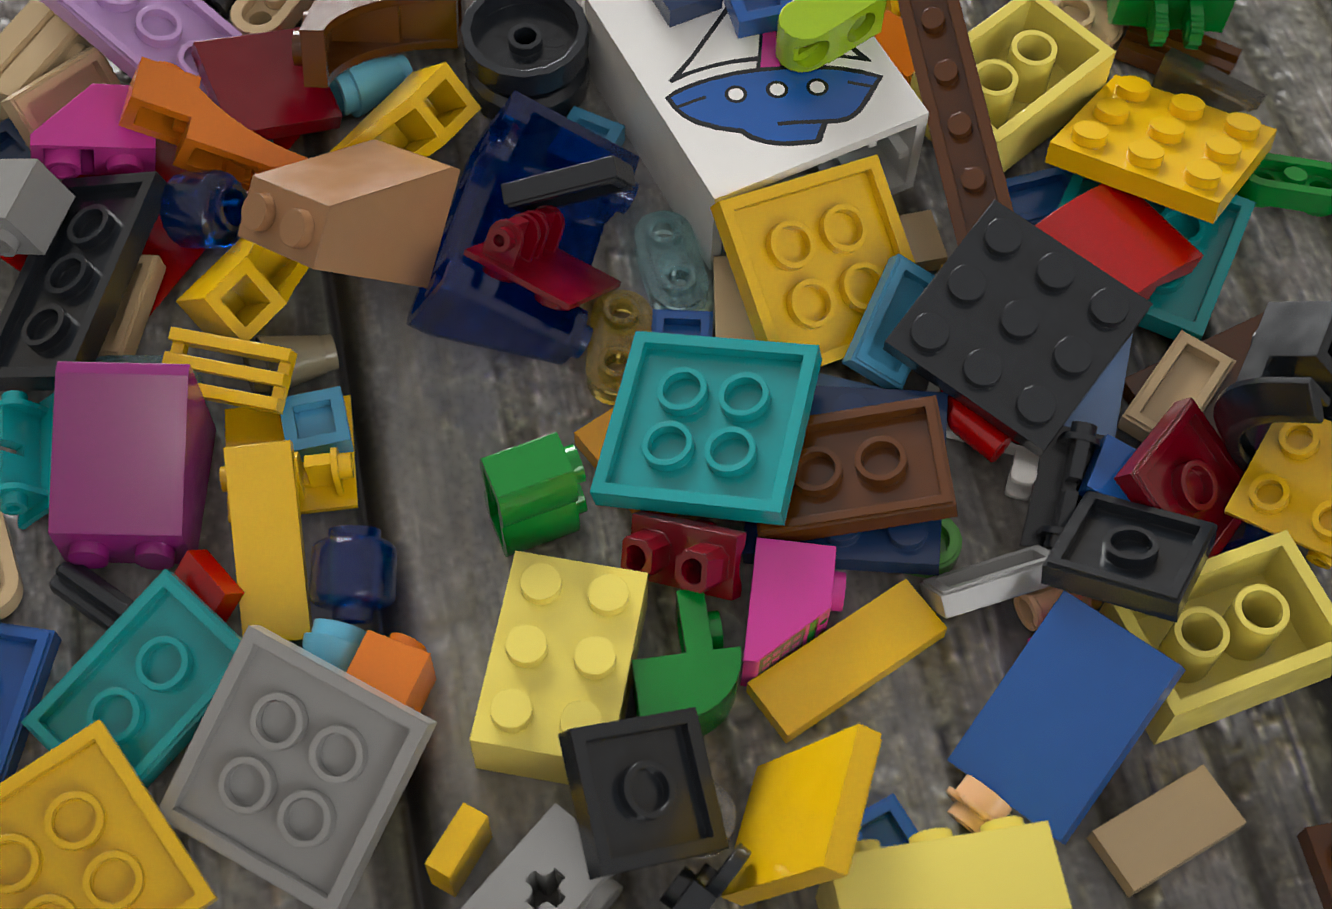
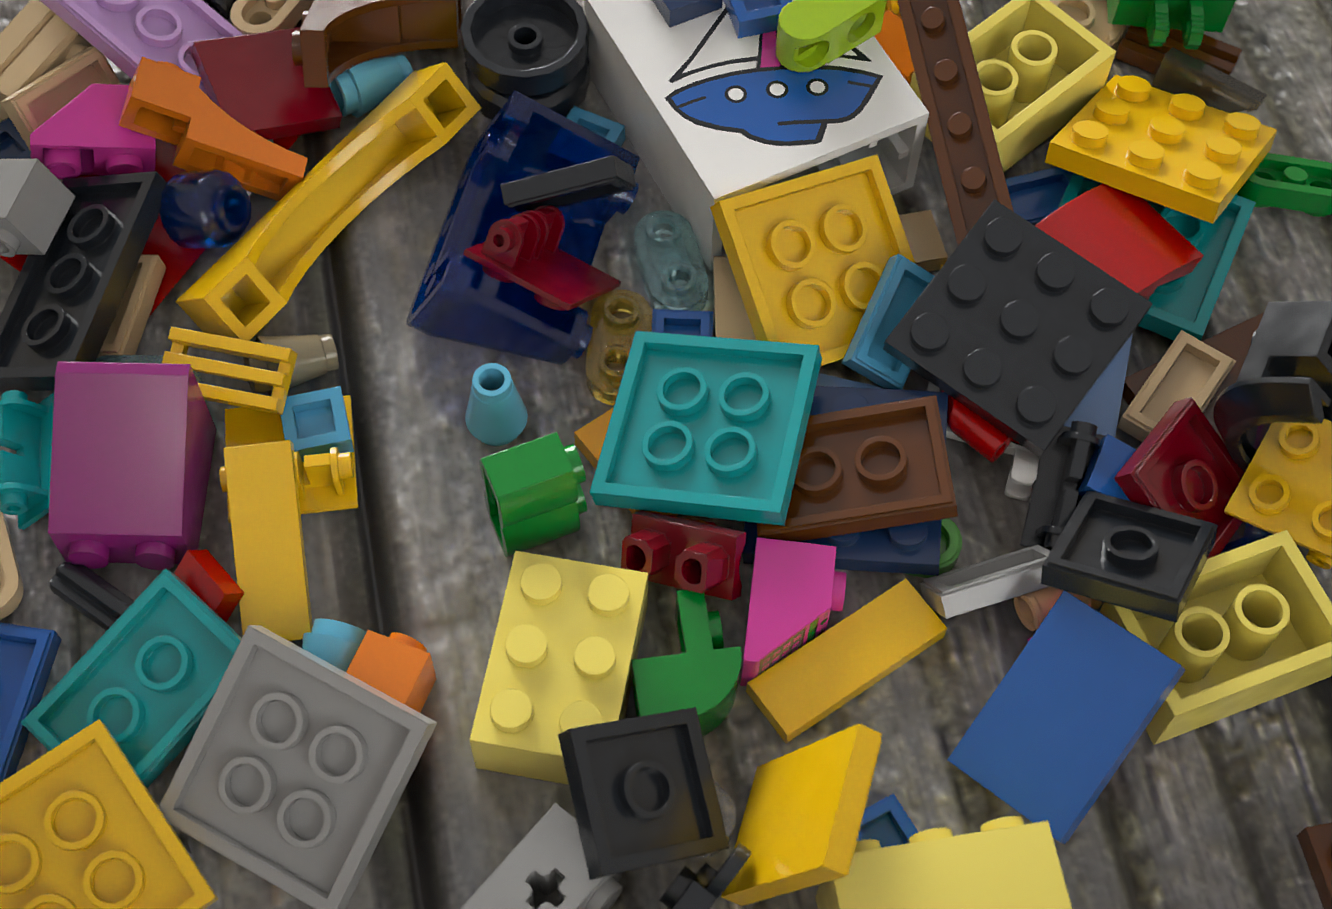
(353, 573): clear blue head -> none
(354, 212): medium nougat slope -> none
(459, 849): yellow tile -> none
(495, 406): none -> medium azure cone
(975, 804): light nougat plate -> none
(1166, 830): tan tile -> none

